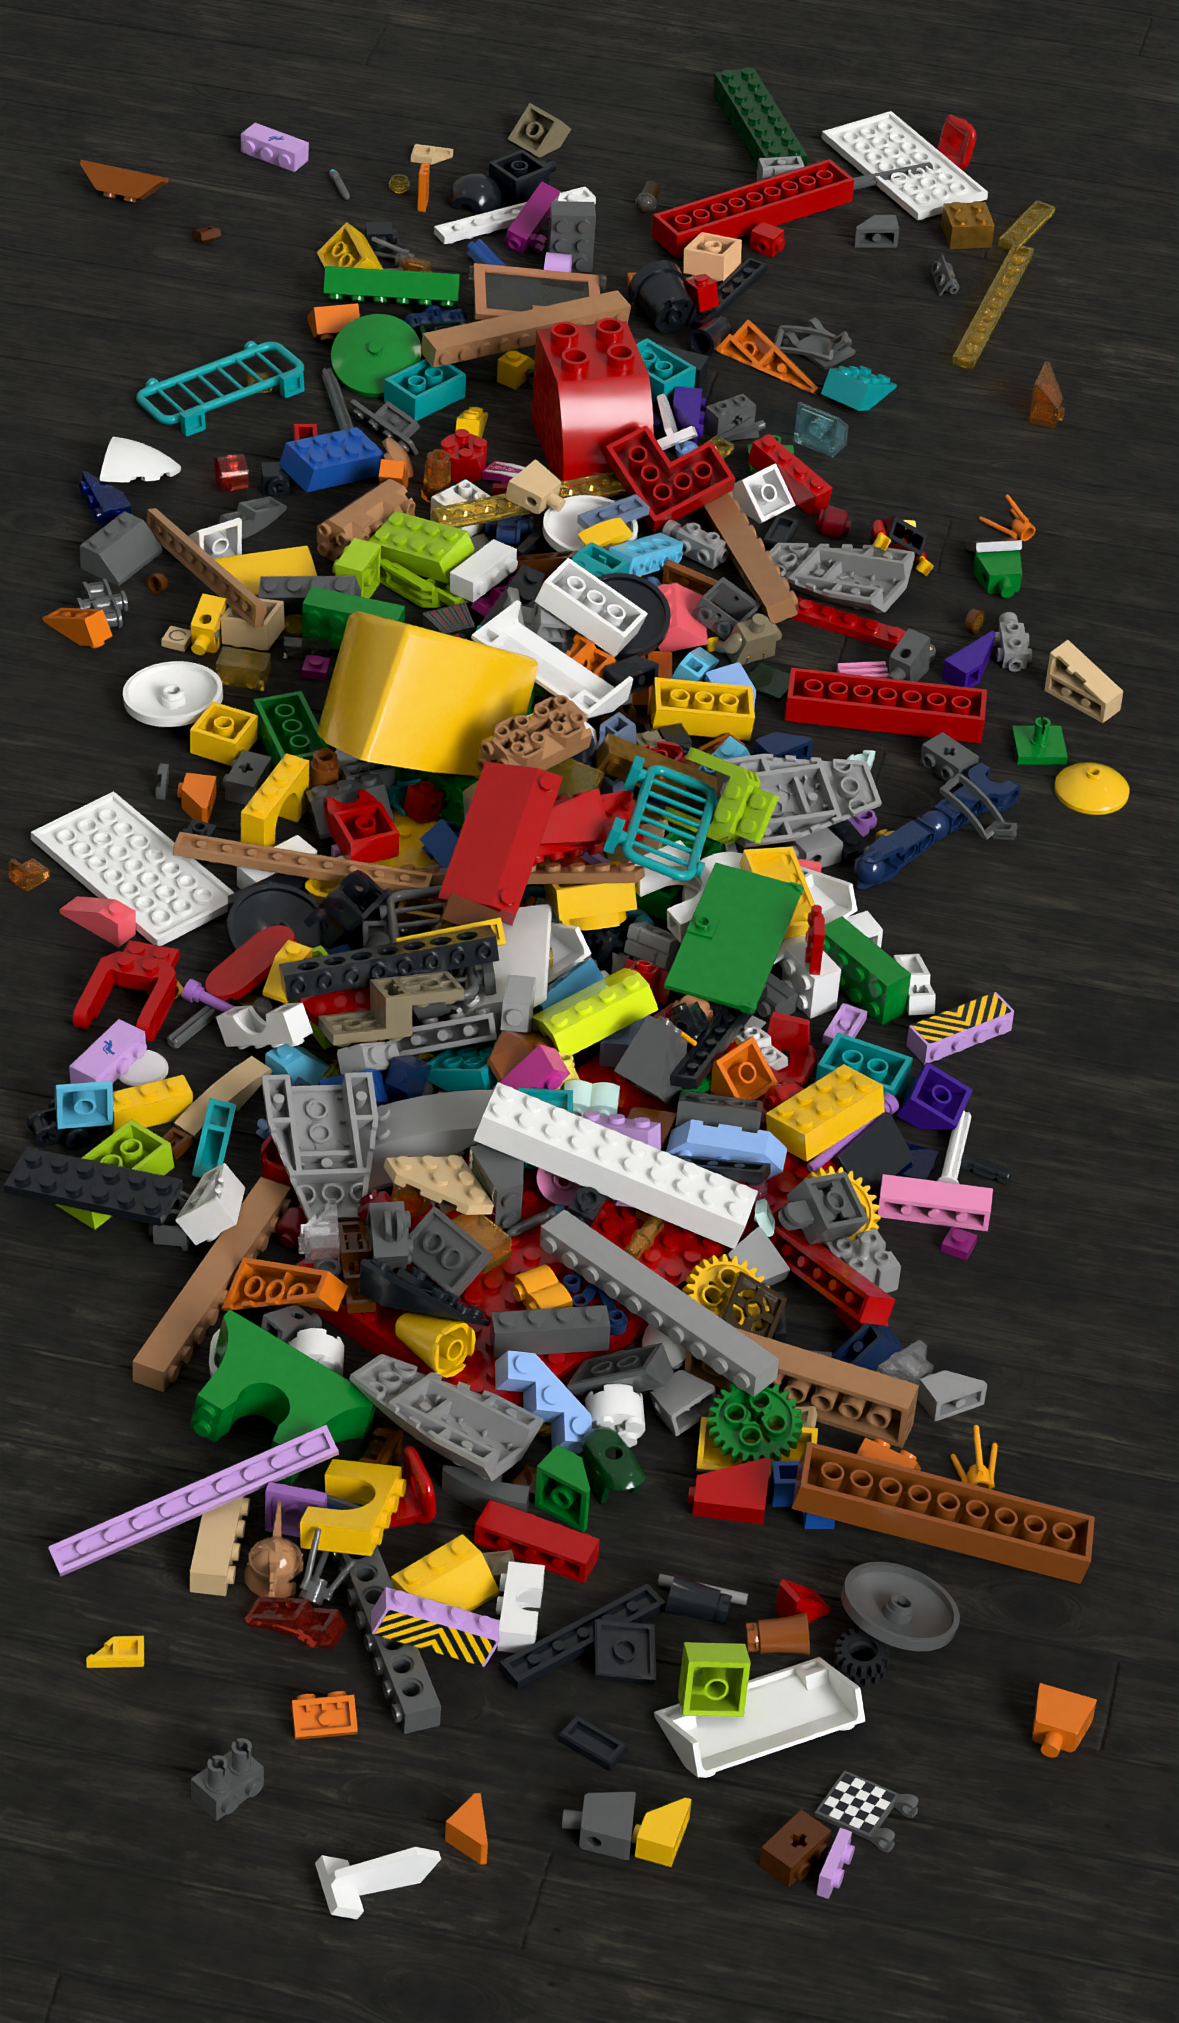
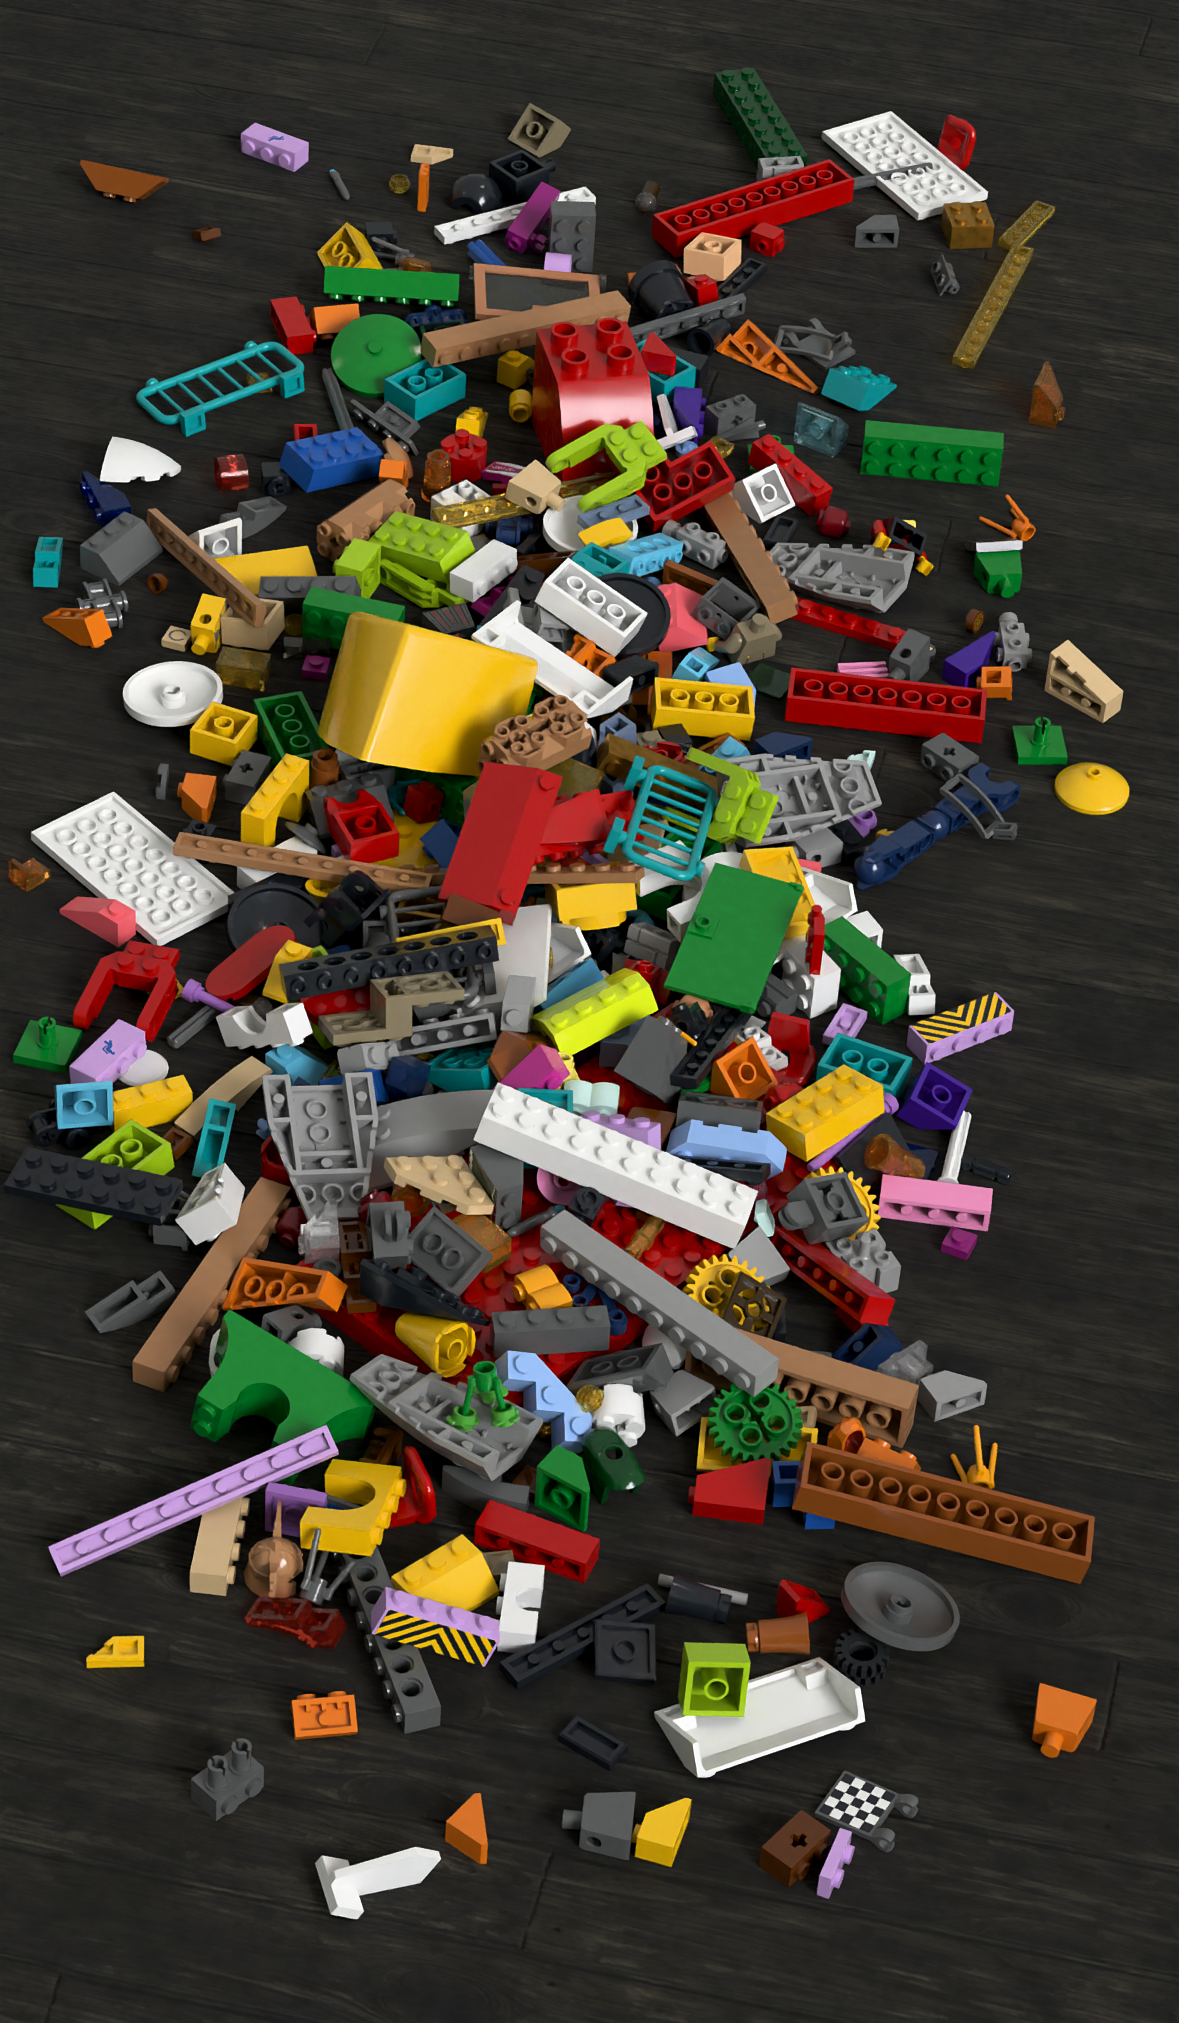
(47, 562): none -> teal slope
(47, 1045): none -> green tile
(132, 1303): none -> dark grey slope
(292, 325): none -> red brick
(308, 834): none -> dark grey dish
(489, 1387): none -> plant
(520, 405): none -> yellow brick
(590, 1398): none -> clear yellow plate
(629, 449): none -> lime plate
(658, 356): none -> red slope
(691, 318): none -> dark grey tile
(847, 1435): none -> orange rock
(891, 1158): none -> clear orange plant
(932, 453): none -> green brick
(996, 682): none -> orange brick

